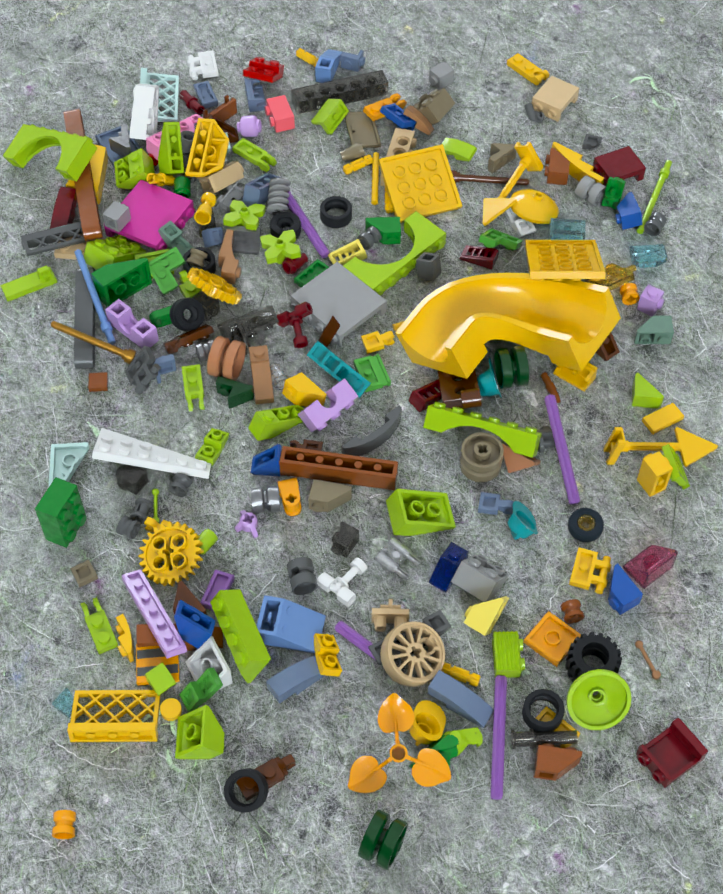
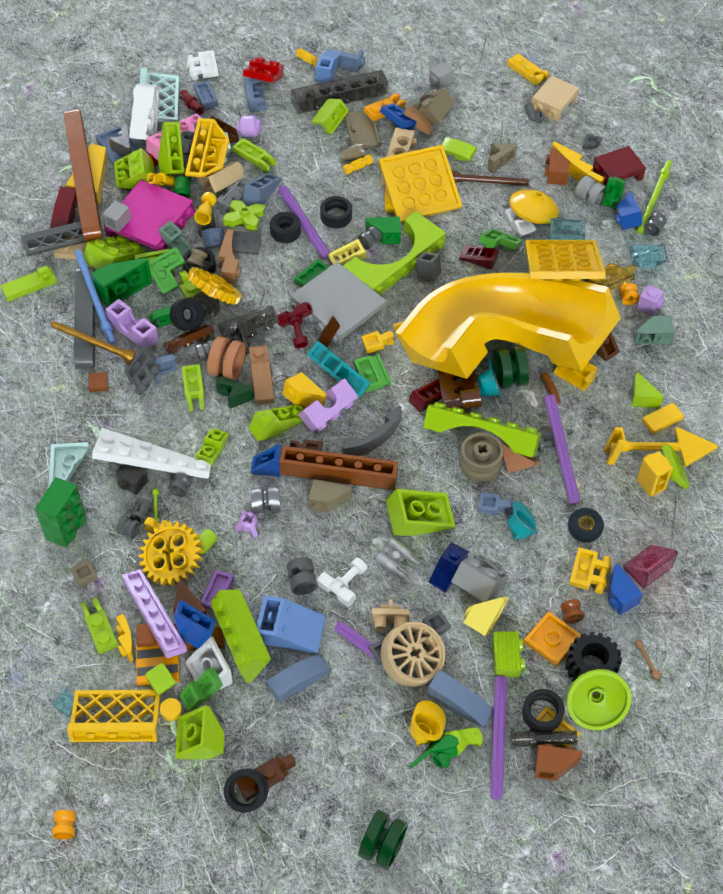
(31, 140): lime arch -> none
(224, 111): dark orange hinge -> none
(278, 195): light grey piece -> none
(280, 113): coral brick -> none
(280, 247): lime plant -> none
(290, 496): light orange piece -> none
(291, 266): dark red cone -> none
(325, 653): yellow slope -> none
(345, 540): clear smoke brick -> none
(375, 178): yellow bar -> none
(428, 769): light orange plant -> none
(461, 674): yellow axle -> none
(496, 206): yellow piece -> none
(671, 753): dark red panel -> none

